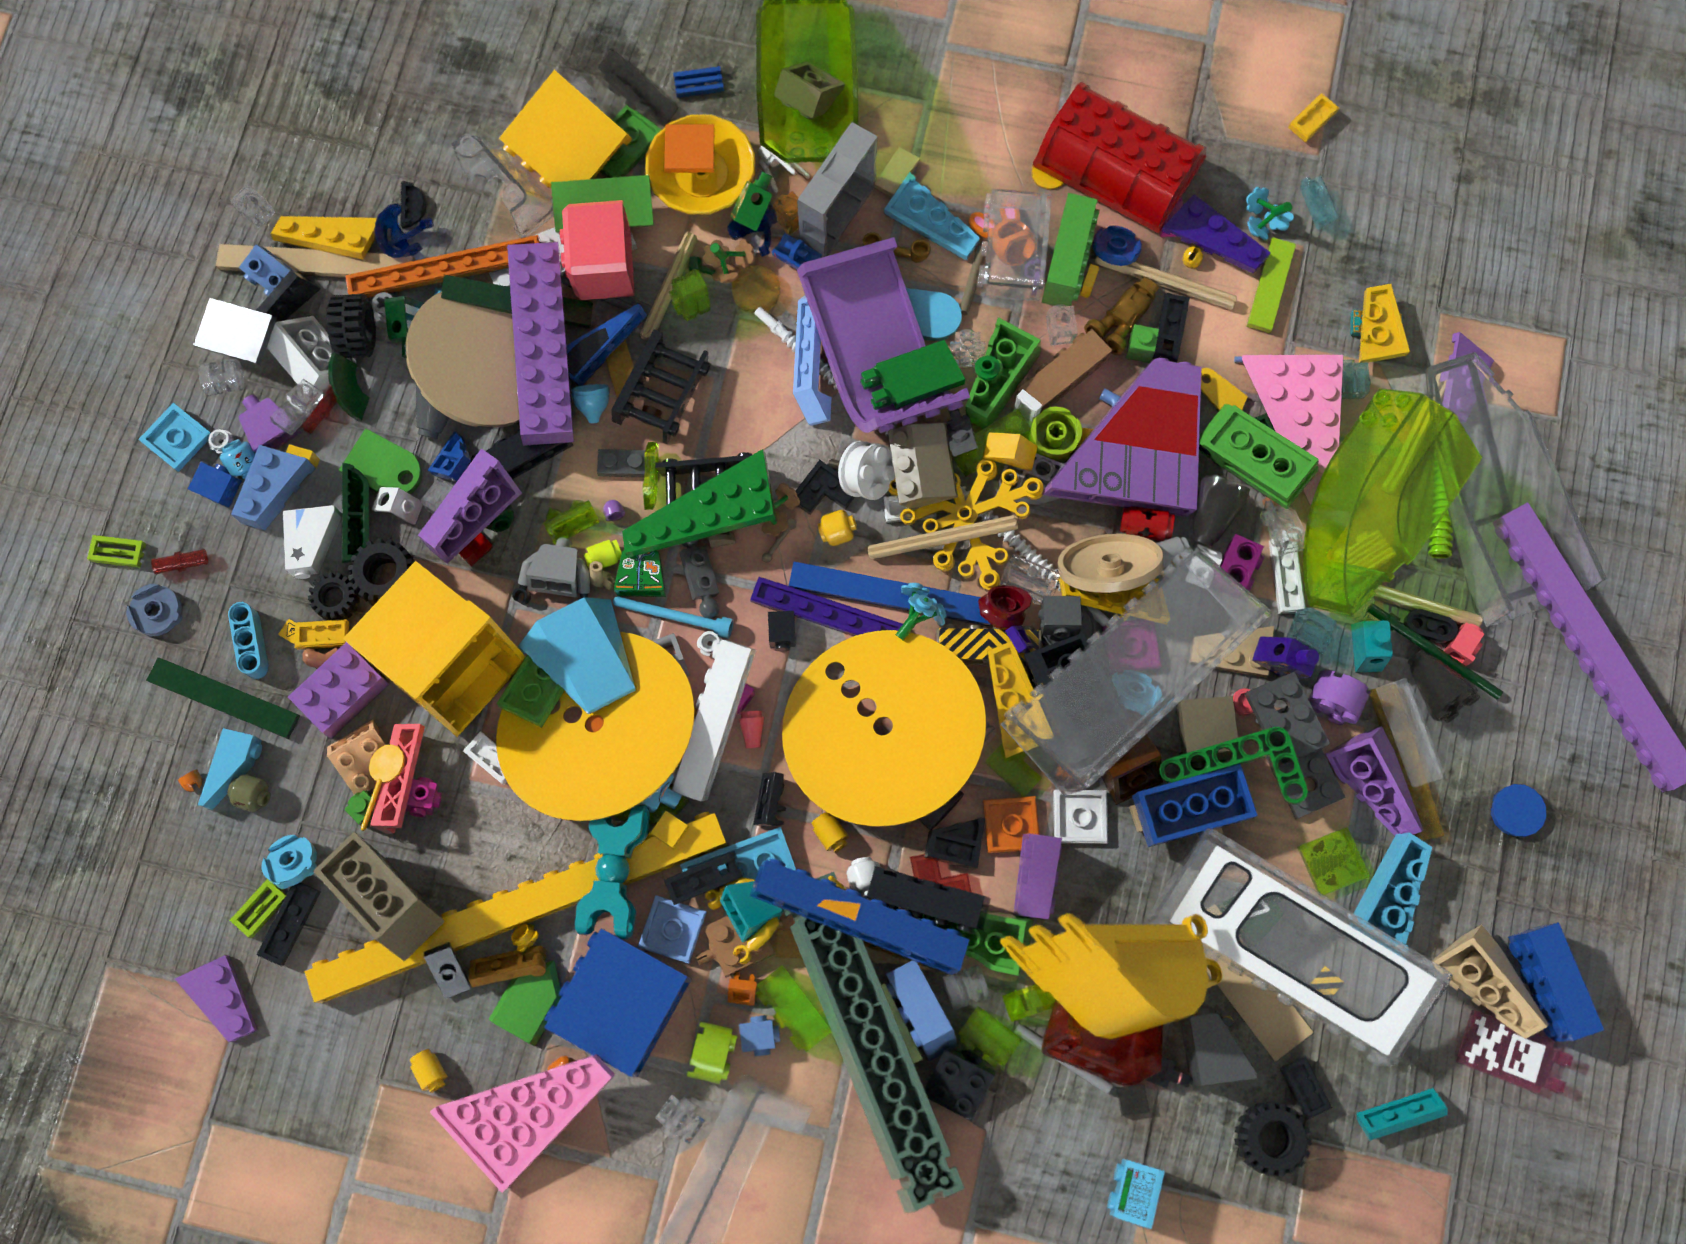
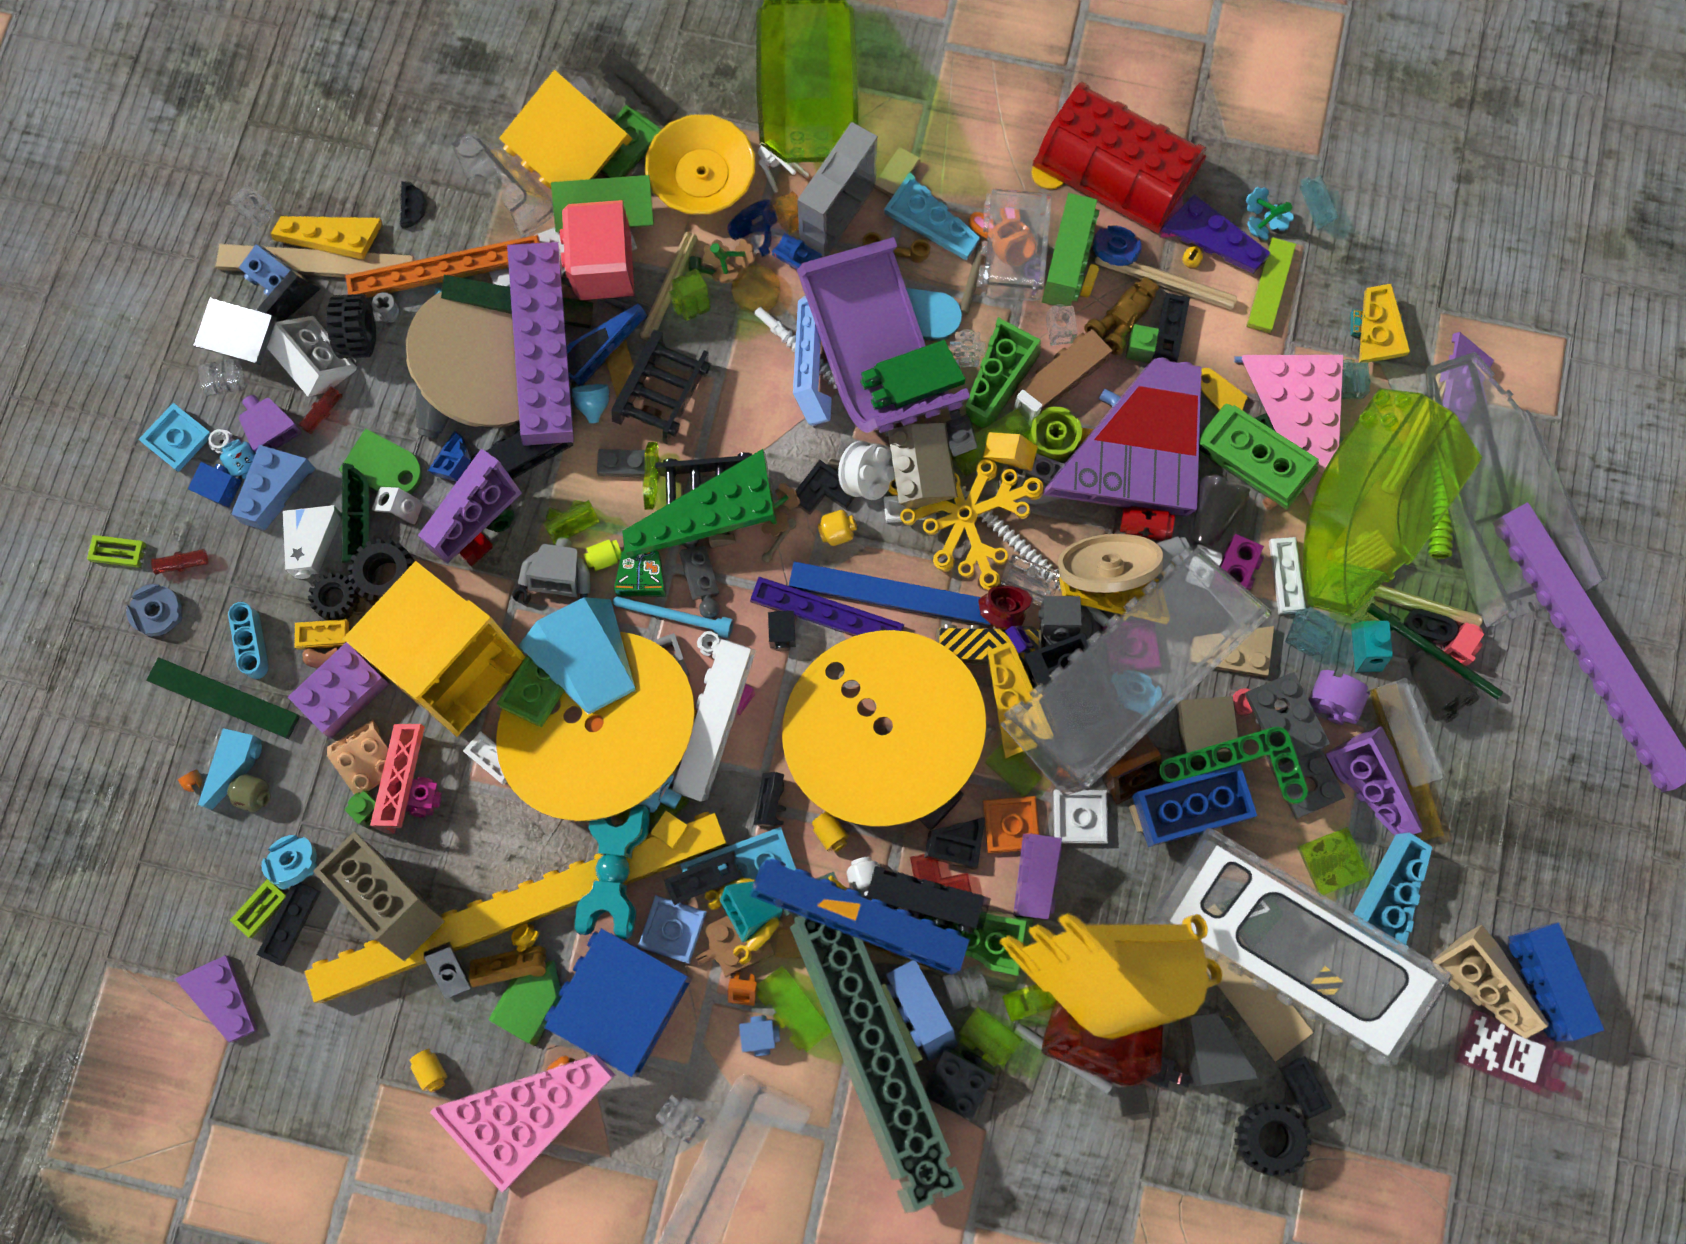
(288, 631): yellow sticker -> none
(298, 407): clear slope -> none
(310, 455): yellow tile -> none
(345, 386): dark green tile -> none
(383, 767): yellow piece -> none
(389, 219): clear blue helmet -> none
(399, 316): dark green torso -> none
(599, 577): tan arm -> none
(613, 510): medium lavender hinge -> none
(689, 148): orange tile -> none
(698, 78): blue tile -> none
(711, 1052): lime brick -> none
(751, 212): green torso -> none
(752, 726): coral cone -> none
(808, 89): dark tan slope -> none
(919, 604): medium azure plant -> none
(943, 537): tan axle -> none
(987, 374): green plate -> none
(1135, 1193): medium azure slope -> none
(1284, 528): clear bracket -> none
(1293, 656): dark purple torso -> none
(1313, 117): yellow plate -> none
(1401, 1114): teal plate -> none
(1518, 810): blue tile -> none

